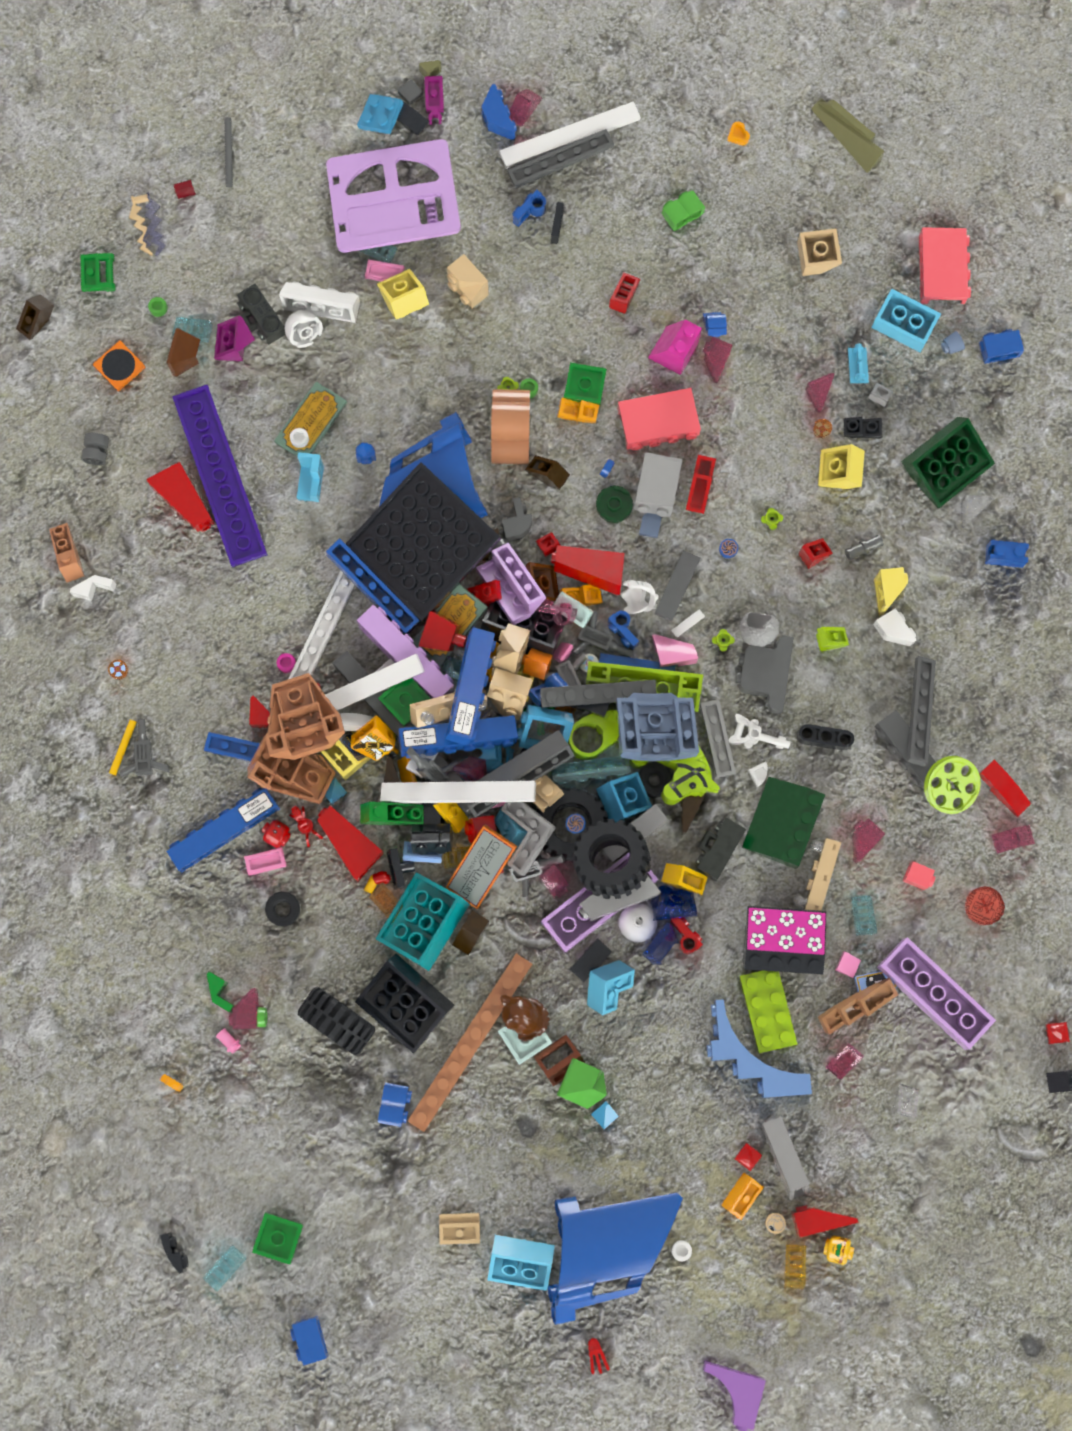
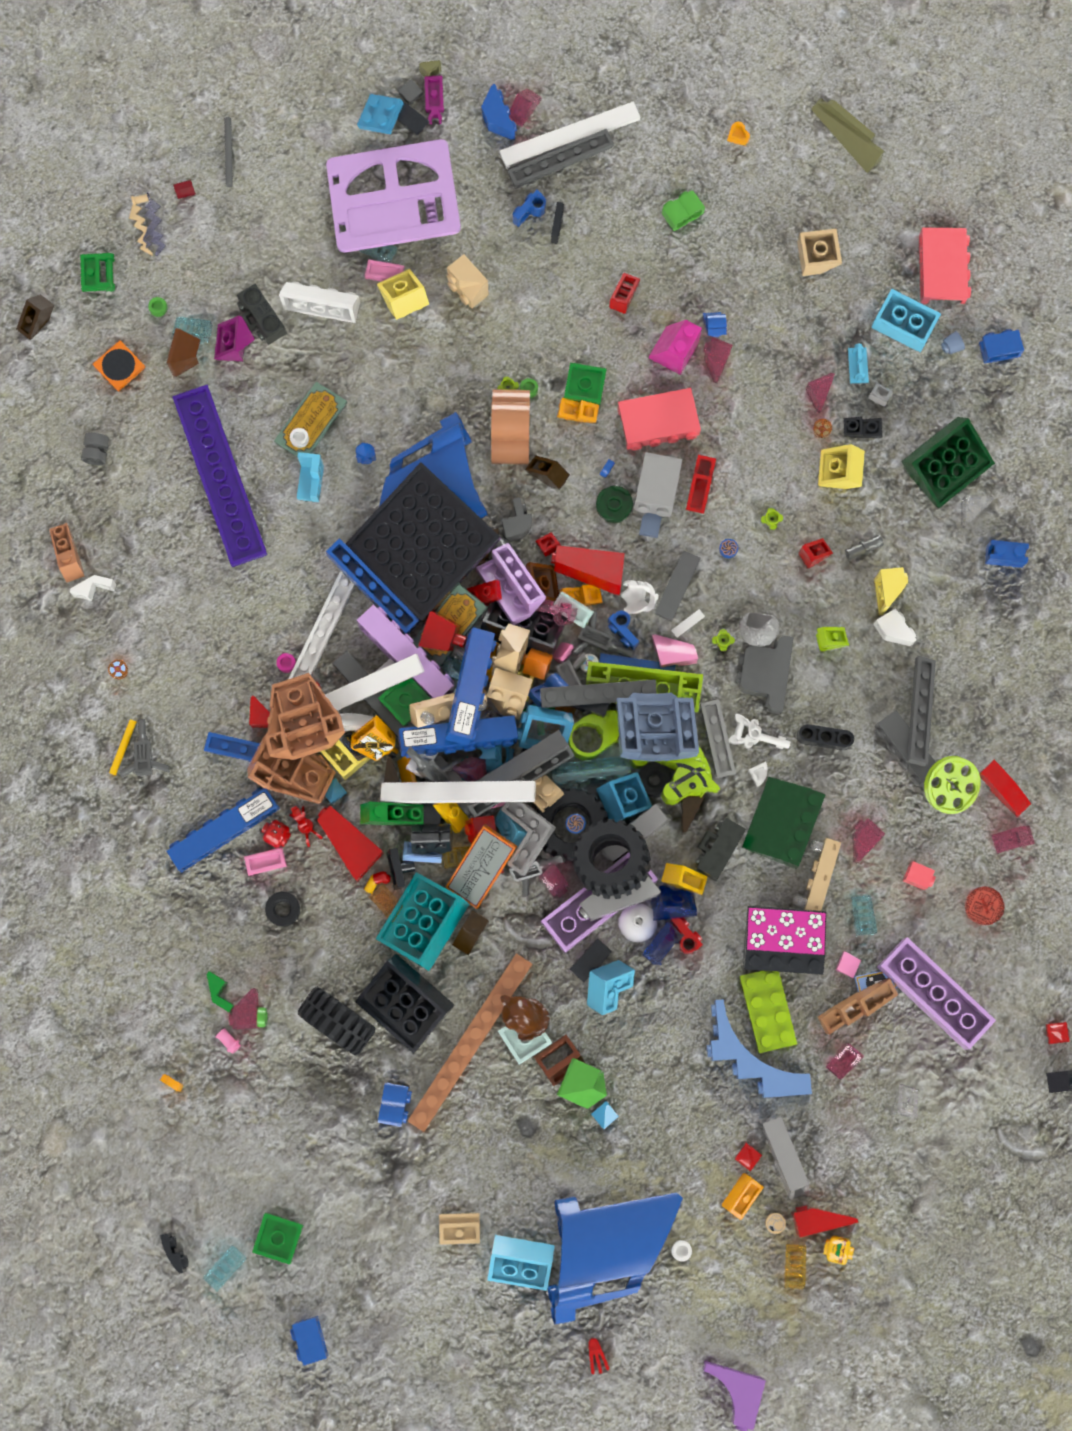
(179, 493): red slope -> none
(302, 328): white cylinder -> none

